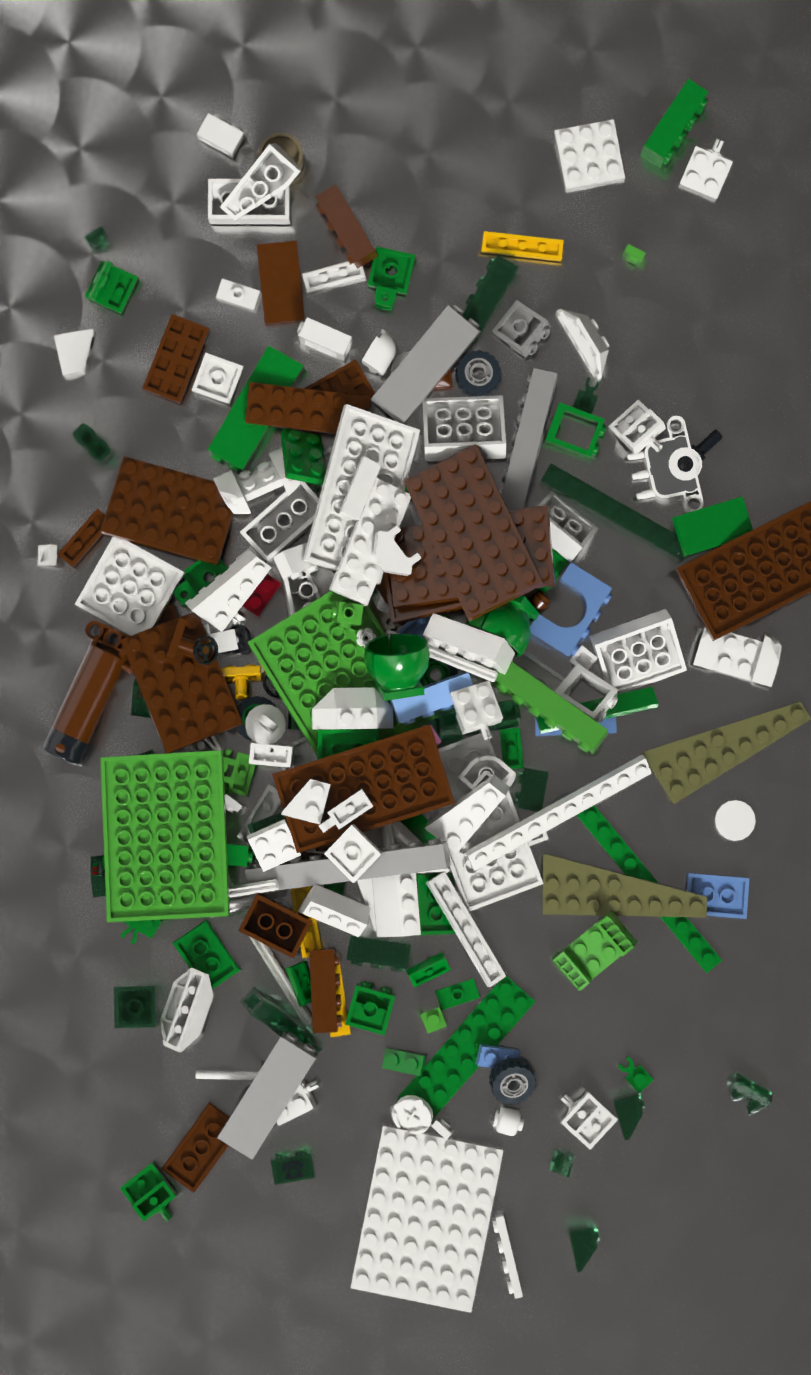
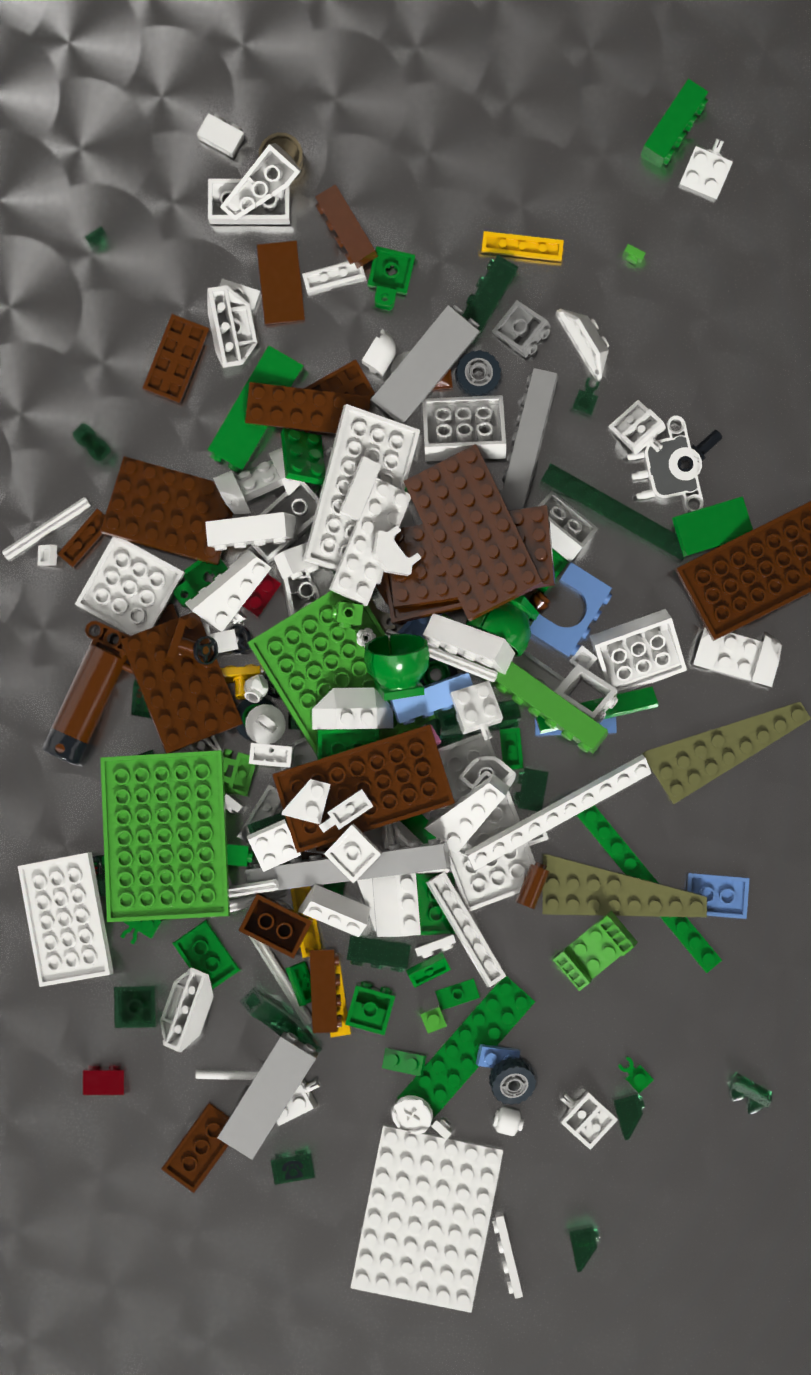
(46, 528): none -> white axle
(65, 919): none -> white plate
(73, 351): white slope -> none
(104, 1080): none -> dark red brick
(111, 287): green plate -> none
(149, 1193): green plate -> none
(217, 378): white plate -> none
(230, 326): none -> white wedge
(251, 530): none -> white wedge
(256, 688): none -> white rock
(324, 339): white window -> none
(427, 949): none -> white plate
(533, 885): none -> reddish brown brick
(562, 1163): clear green plate -> none
(589, 155): white plate -> none
(599, 431): green window -> none
(734, 820): white tile -> none

